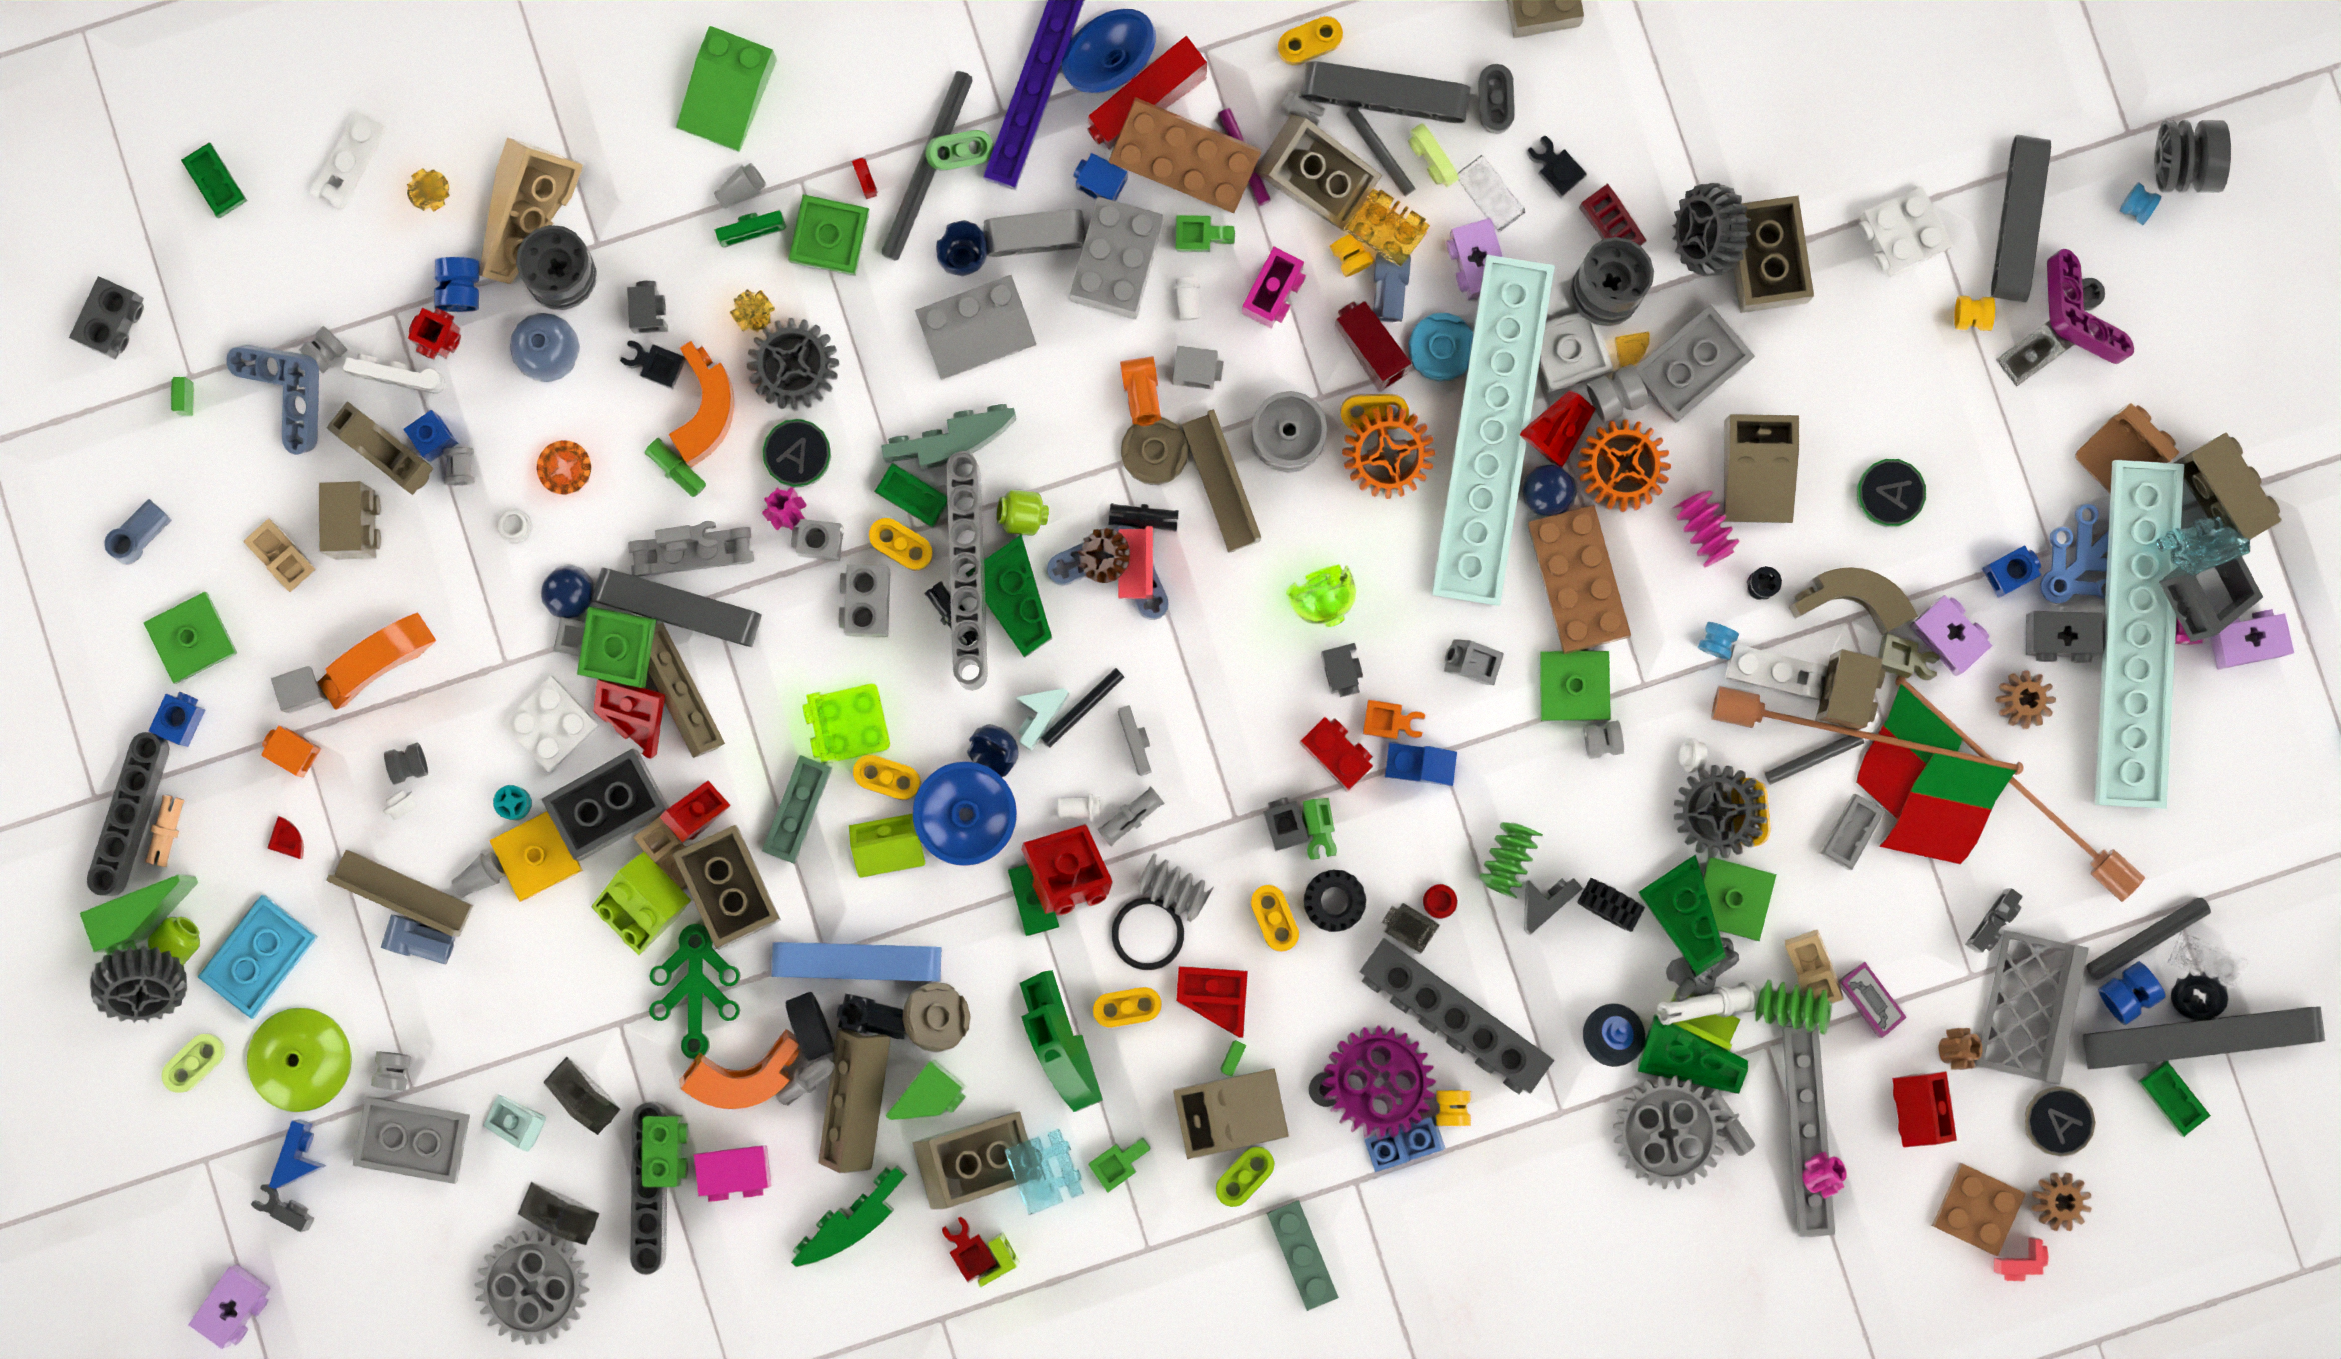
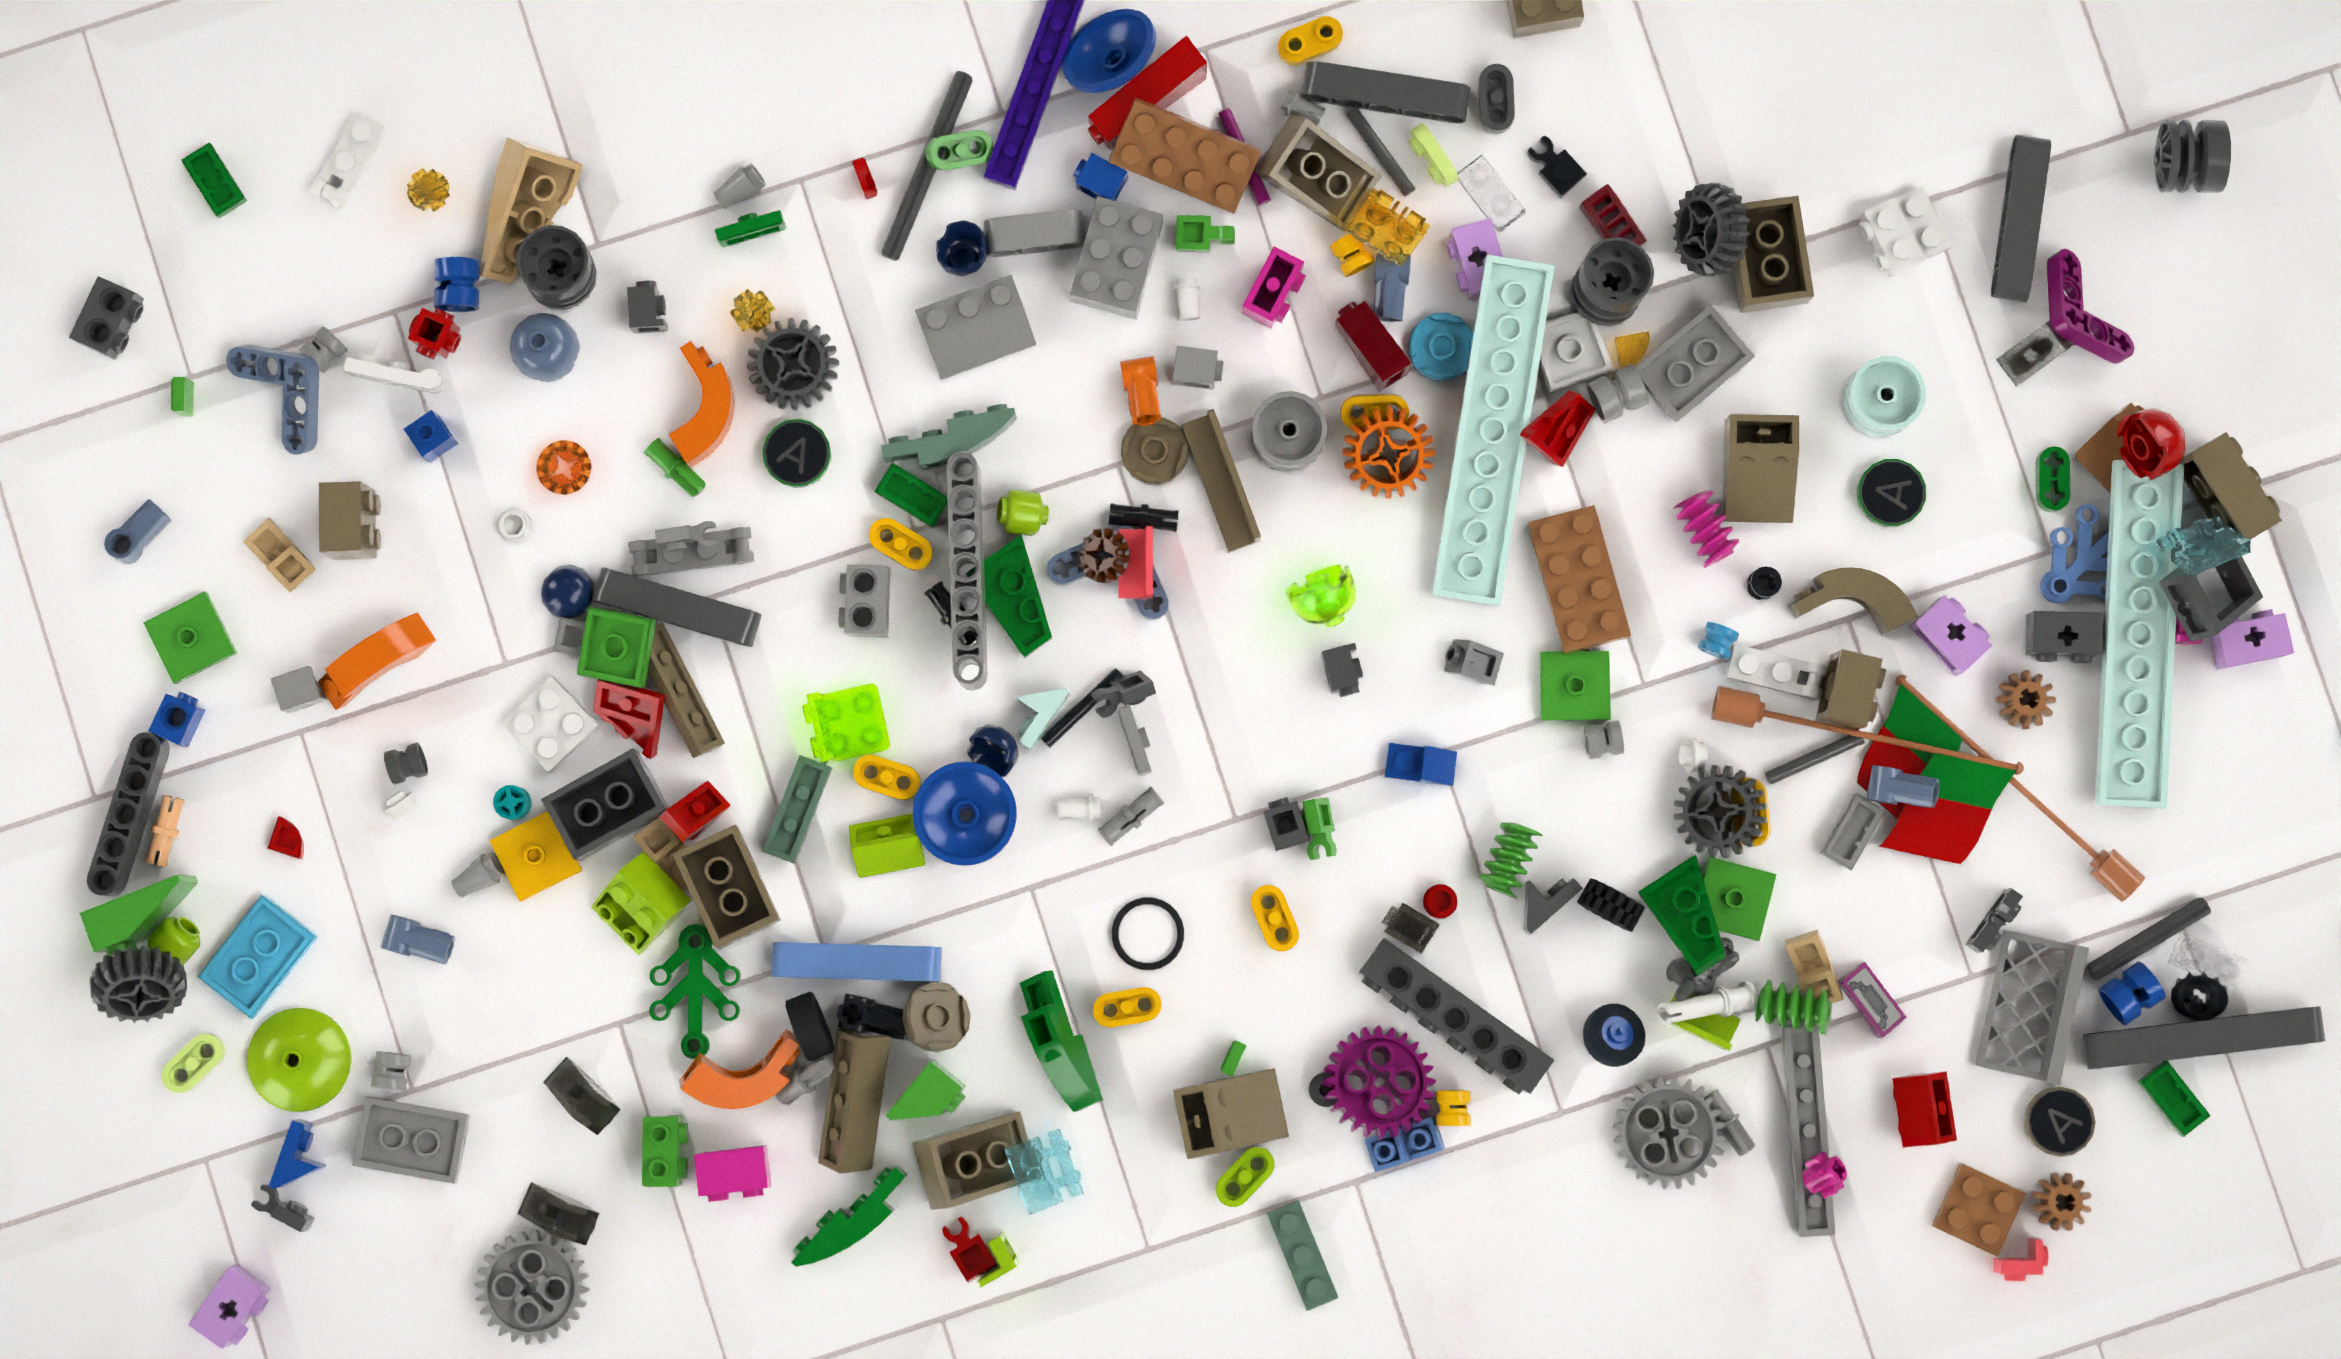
(289, 751): orange brick -> none
(380, 448): dark tan arch -> none
(401, 893): dark tan panel -> none
(458, 466): light grey bush -> none
(514, 1123): light aqua slope -> none
(642, 1204): dark grey beam -> none
(658, 365): black plate -> none
(725, 88): bright green slope -> none
(784, 508): dark pink gear -> none
(829, 235): bright green plate -> none
(829, 550): light grey brick -> none
(1029, 906): green plate -> none
(1067, 870): red plate -> none
(1115, 1165): bright green plate -> none
(1128, 690): none -> dark grey plate
(1173, 888): light grey piece -> none
(1215, 995): red wing -> none
(1336, 753): red brick -> none
(1355, 894): black tyre -> none
(1385, 720): orange plate -> none
(1549, 490): dark blue hair -> none
(1610, 457): orange gear -> none
(1675, 1051): green wing -> none
(1891, 378): none -> light aqua wheel
(1893, 786): none -> sand blue piece
(1902, 658): olive plate -> none
(1960, 1048): medium nougat gear -> none
(1974, 313): yellow wheel -> none
(2001, 580): blue brick -> none
(2061, 479): none -> green beam
(2099, 291): dark grey bush -> none
(2140, 203): dark azure wheel -> none
(2151, 442): none -> red cylinder

